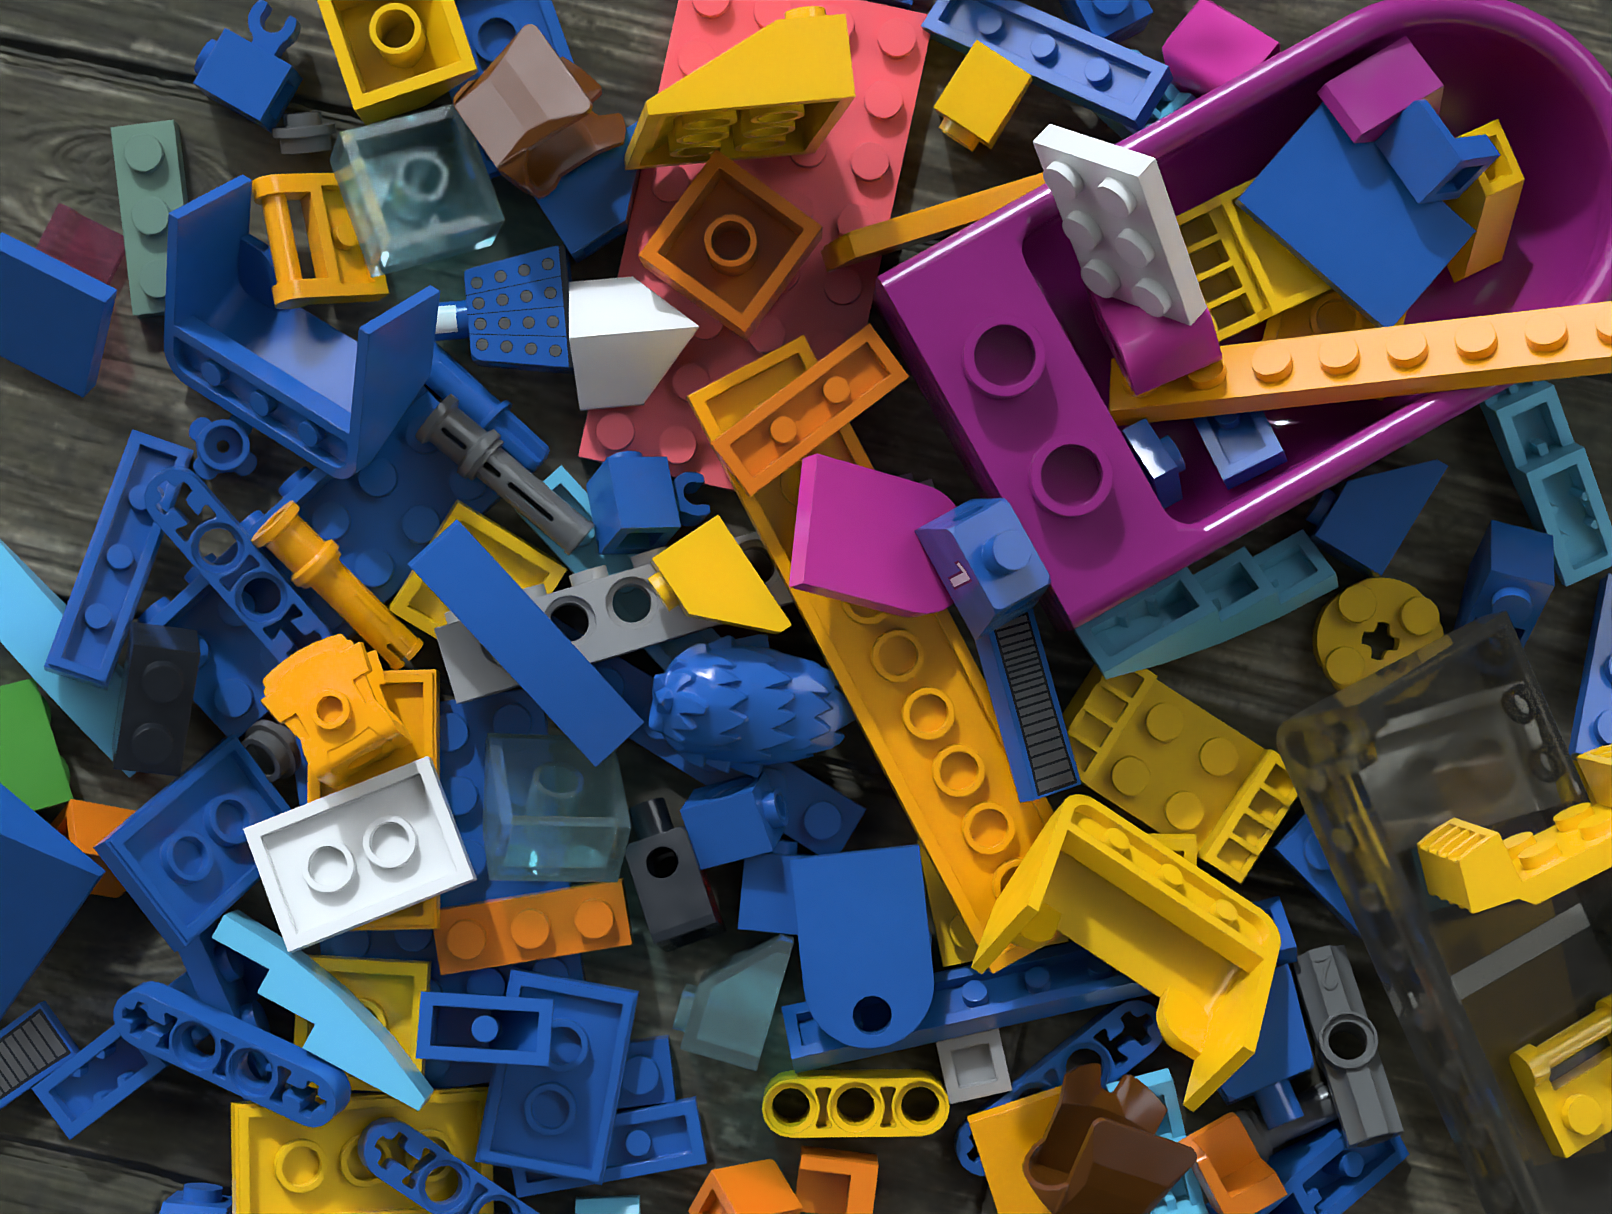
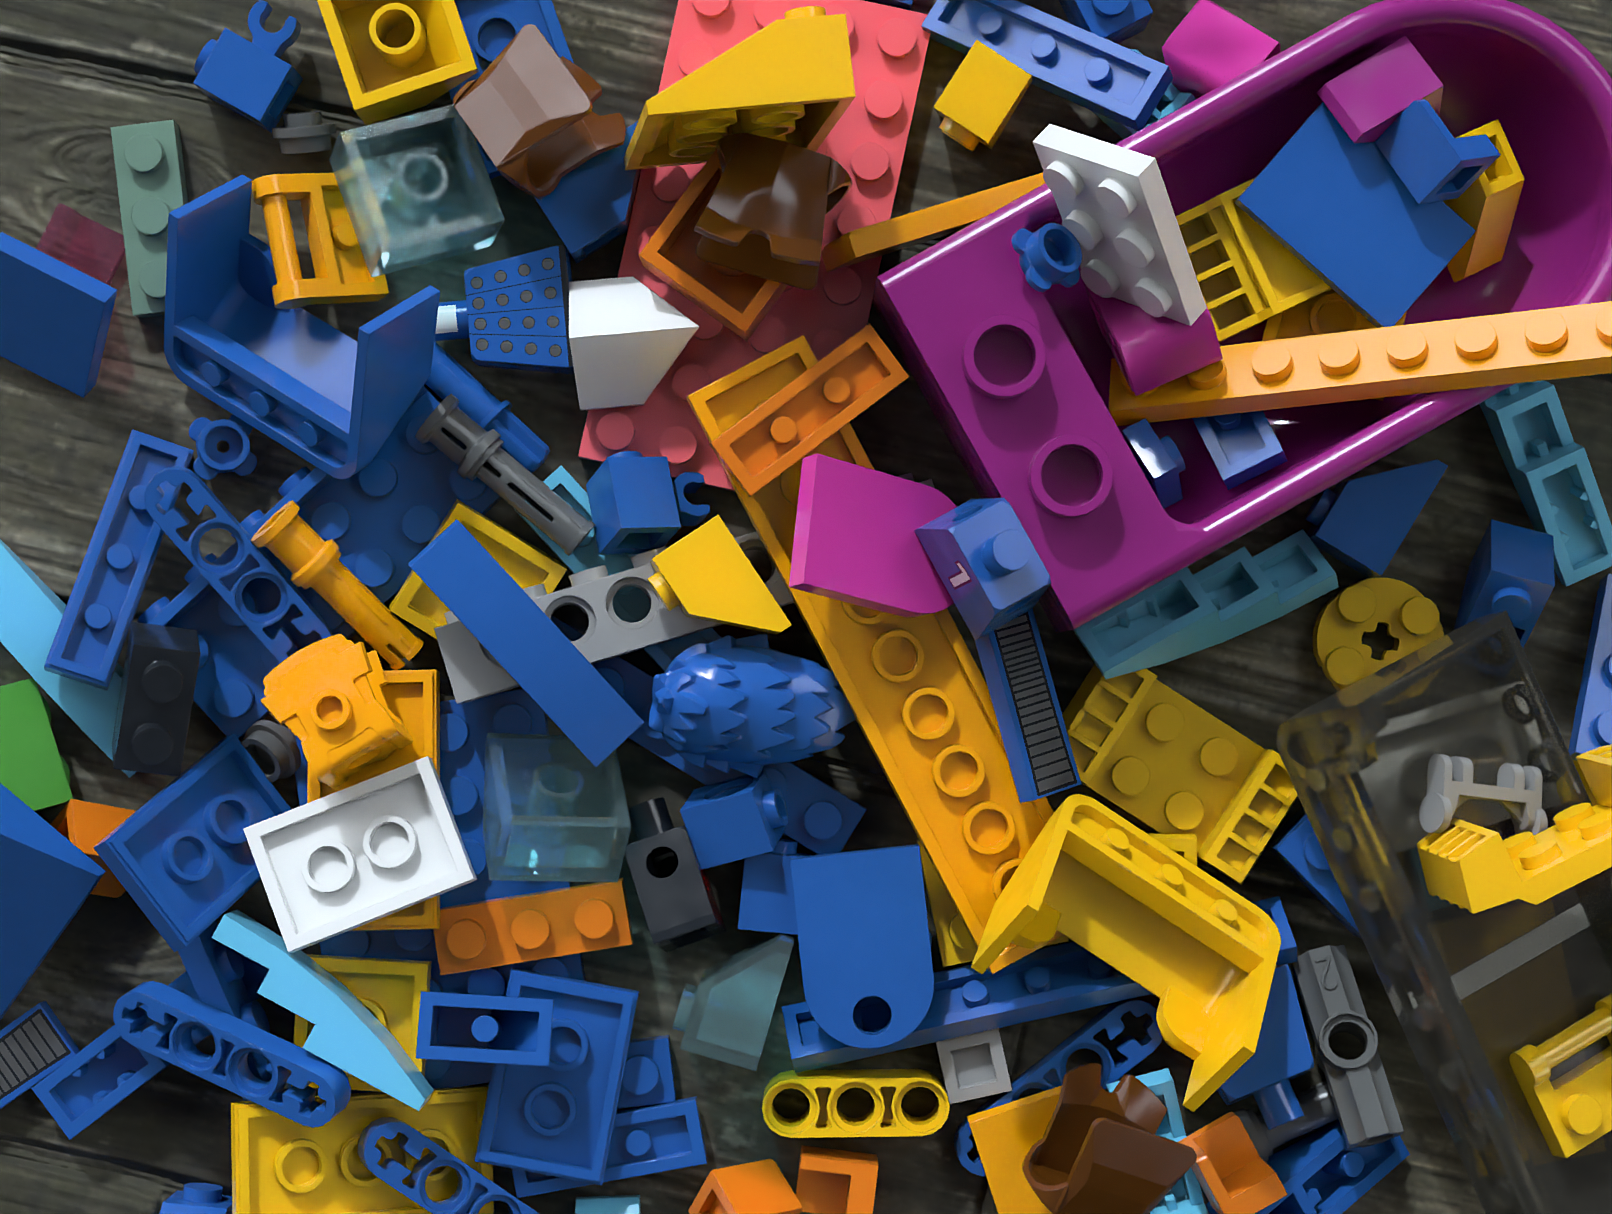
(770, 209): none -> reddish brown piece
(1048, 256): none -> blue plate
(1452, 784): none -> light grey piece

